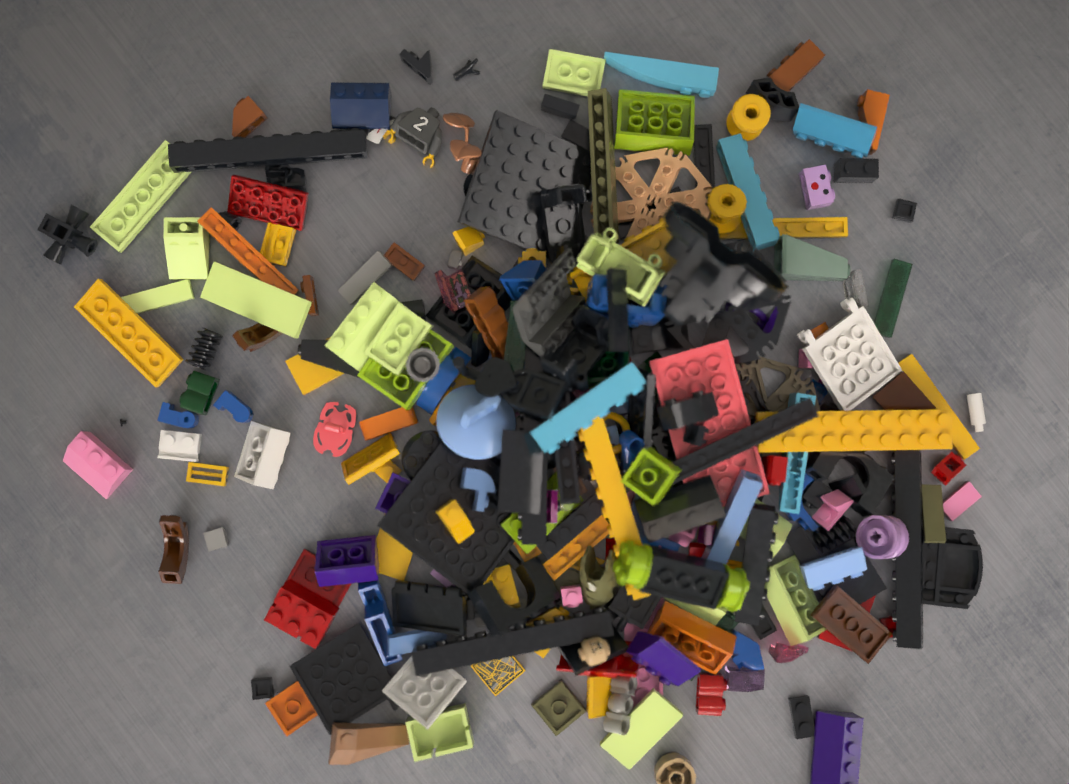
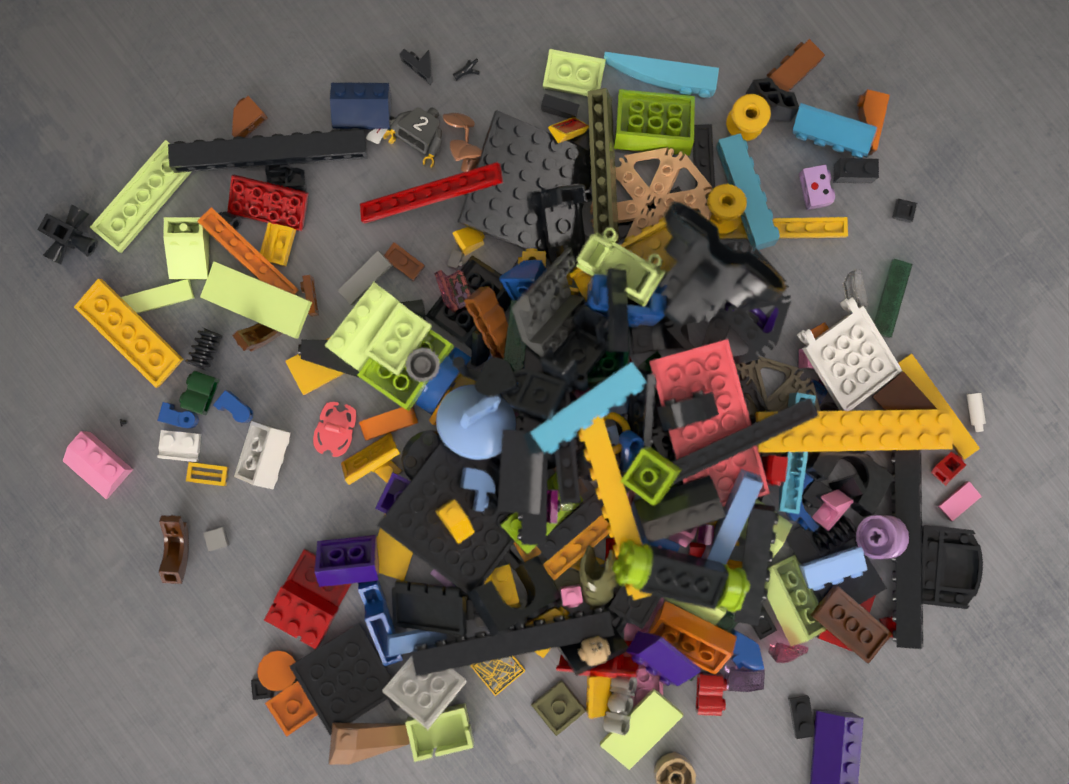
(275, 671): none -> orange tile
(431, 192): none -> red tile
(568, 129): none -> slope
(694, 434): black tile -> none
(807, 262): sand green slope -> none
(933, 514): olive tile -> none

